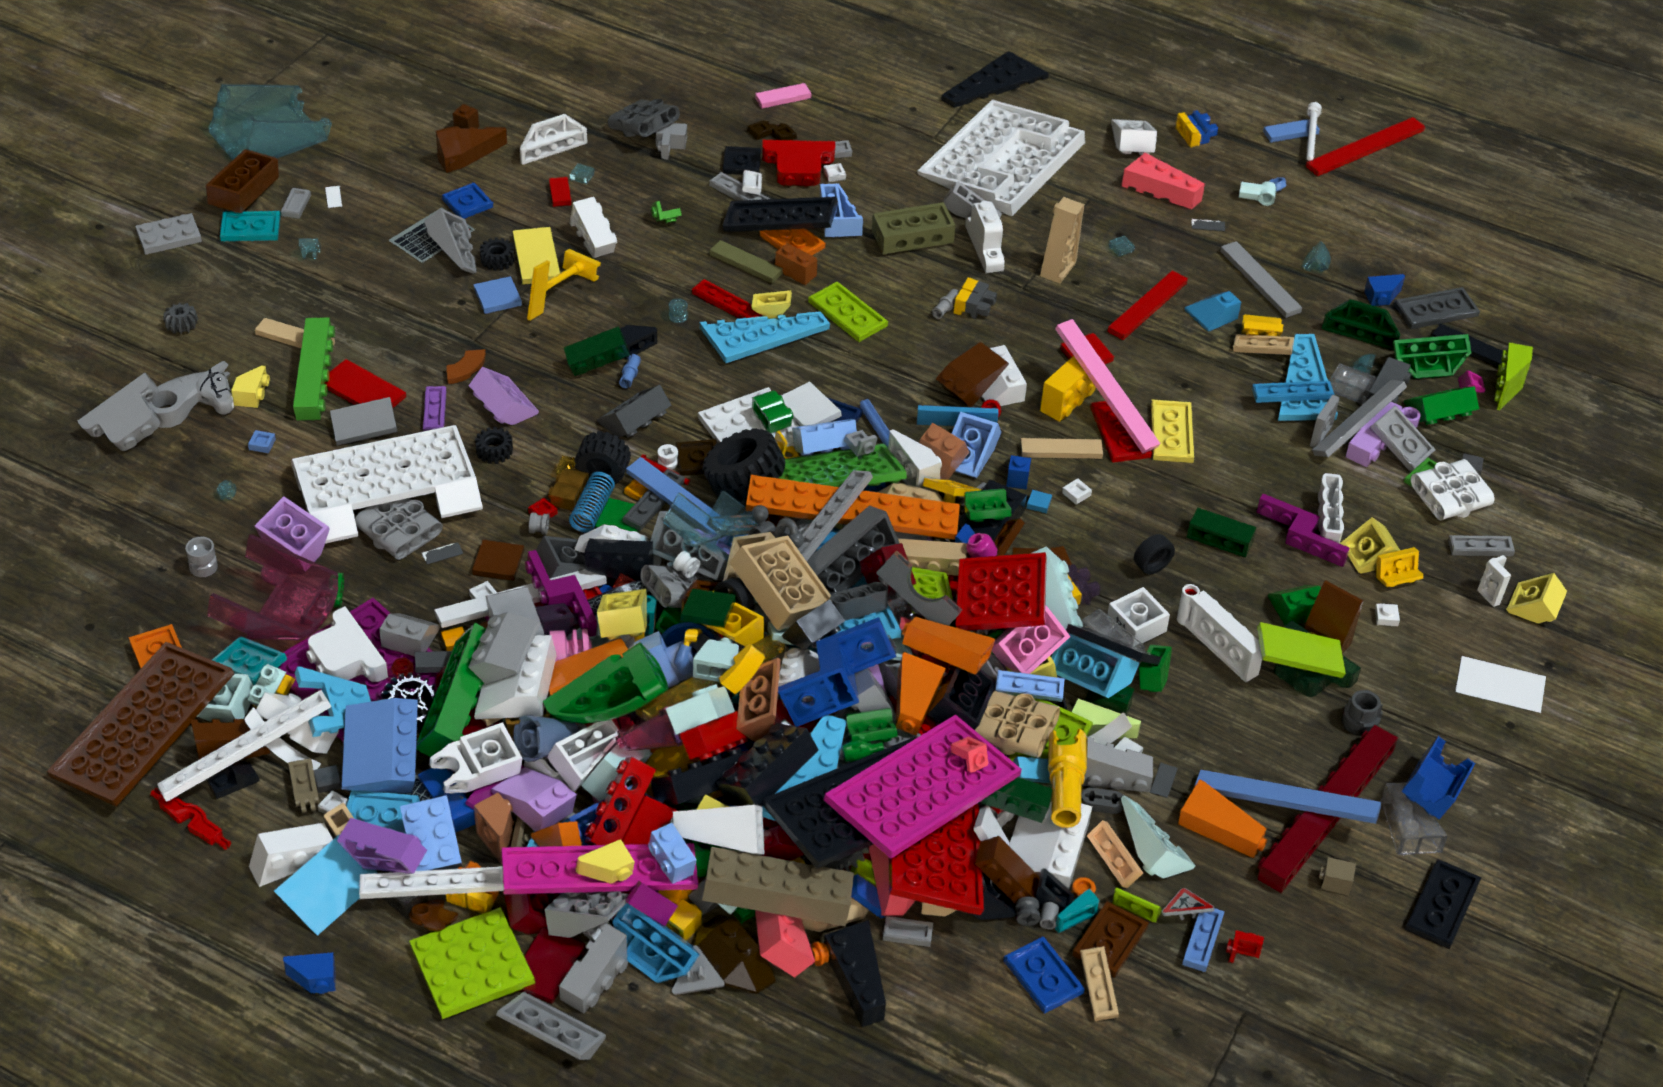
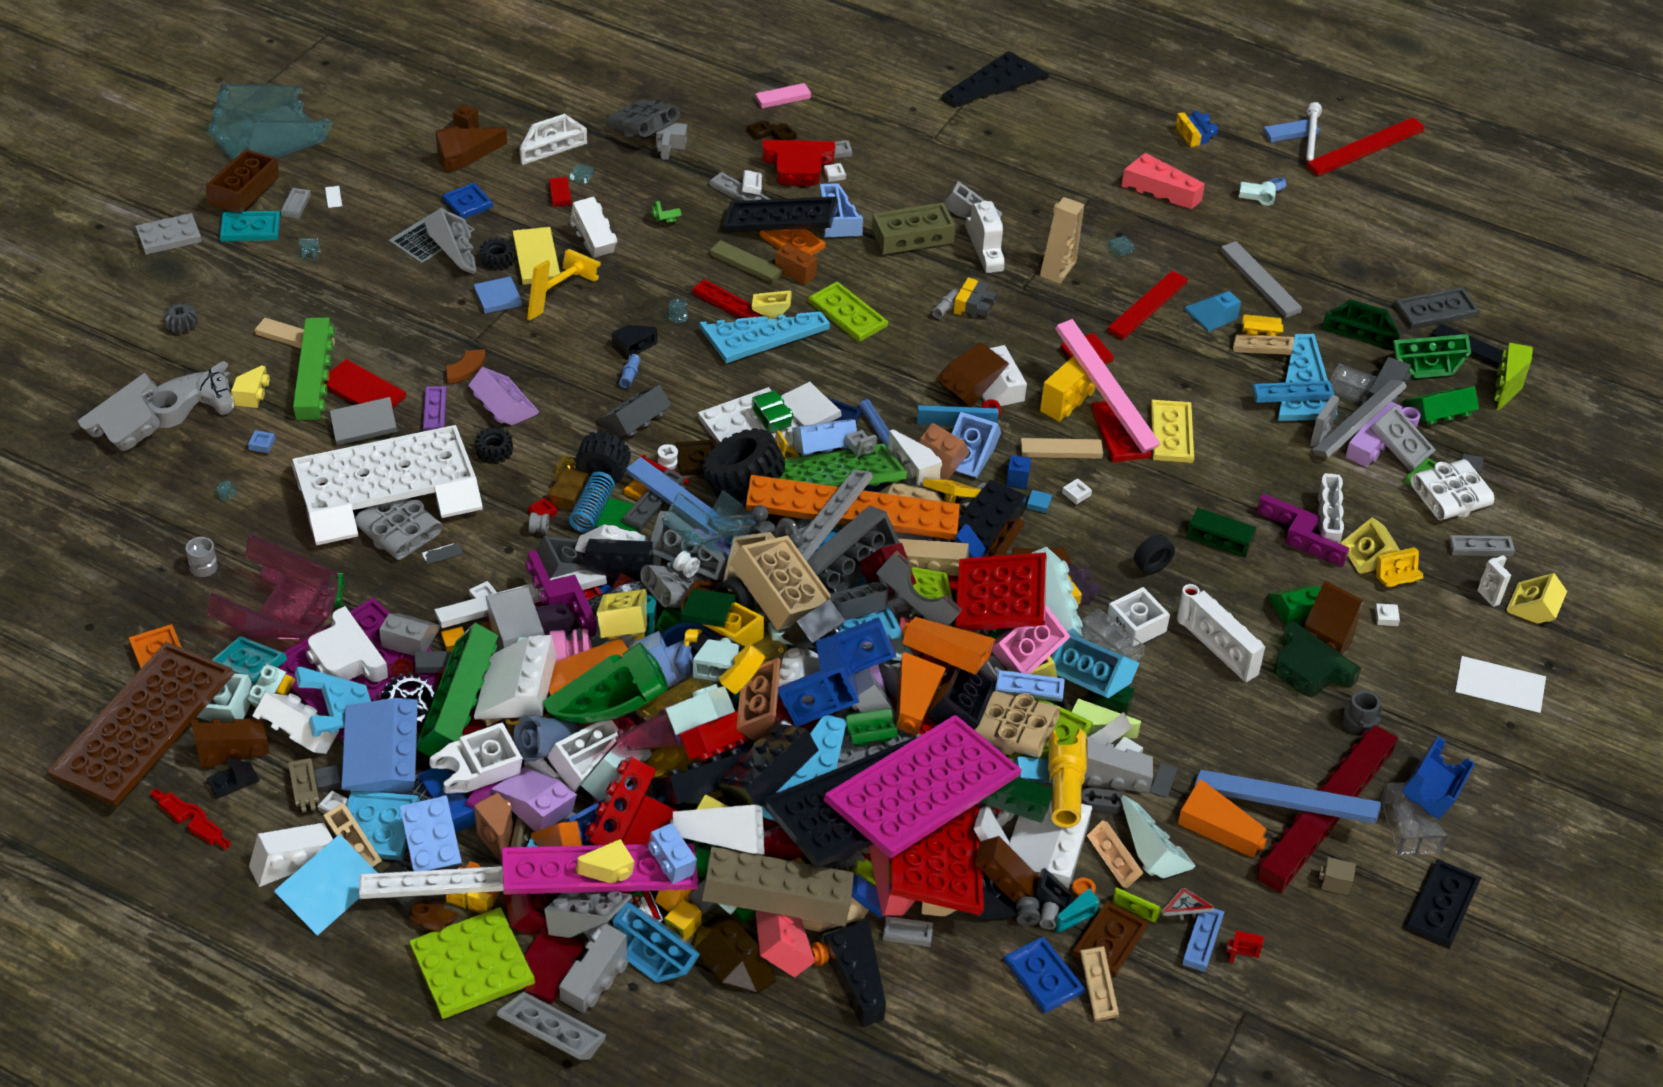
(243, 745): white tile -> none
(278, 746): white sticker -> none
(293, 530): lavender slope -> none
(312, 971): blue slope -> none
(381, 847): medium lavender wedge -> none
(498, 560): reddish brown tile -> none
(503, 647): light grey slope -> none
(596, 351): dark green brick -> none
(651, 903): magenta tile -> none
(700, 977): light grey piece -> none
(740, 159): black tile -> none
(859, 749): green piece -> none
(973, 751): coral bracket -> none
(981, 546): dark pink head -> none
(986, 505): green bracket -> none
(1004, 154): white slope -> none
(1113, 644): black tile -> none
(1134, 136): white slope -> none
(1155, 676): green slope -> none
(1208, 225): dark grey sticker -> none
(1301, 650): lime tile -> none
(1317, 258): clear light blue brick -> none
(1365, 363): clear light blue brick -> none
(1383, 289): blue slope -> none
(1471, 379): dark pink slope -> none

